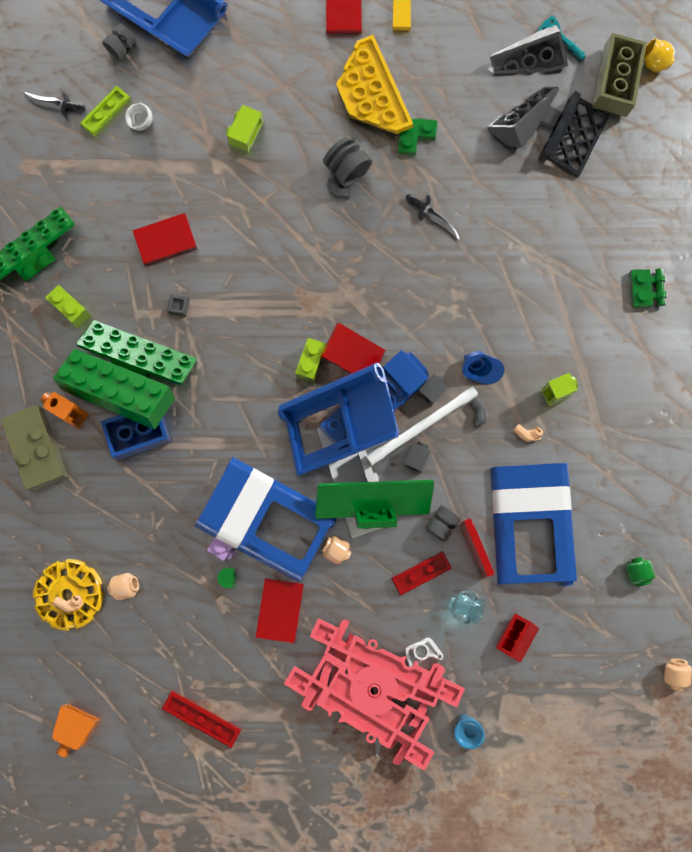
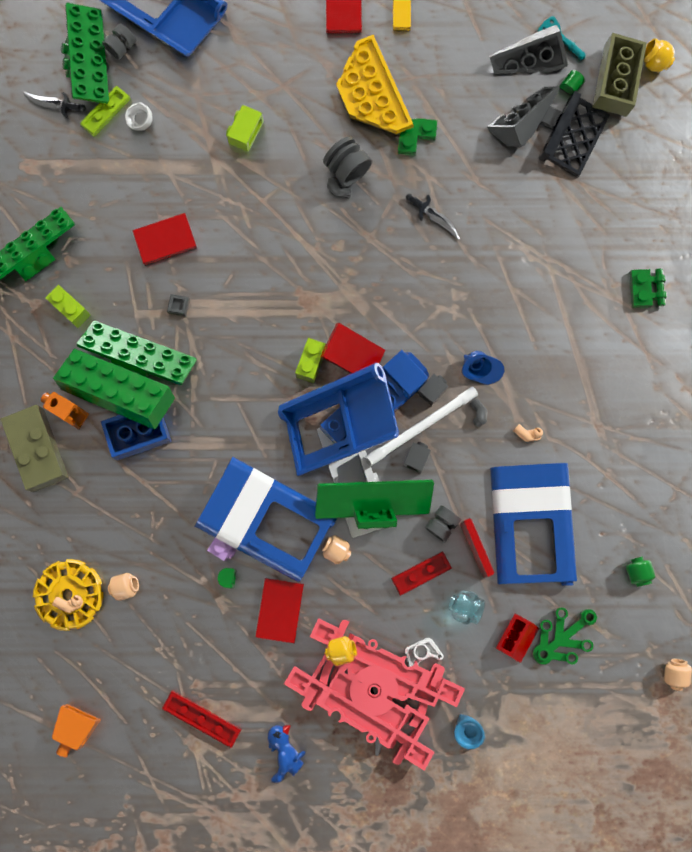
(85, 54): none -> green bracket
(288, 757): none -> blue animal
(341, 651): none -> yellow head
(559, 389): lime piece -> none
(562, 638): none -> green plant
(572, 82): none -> green brick

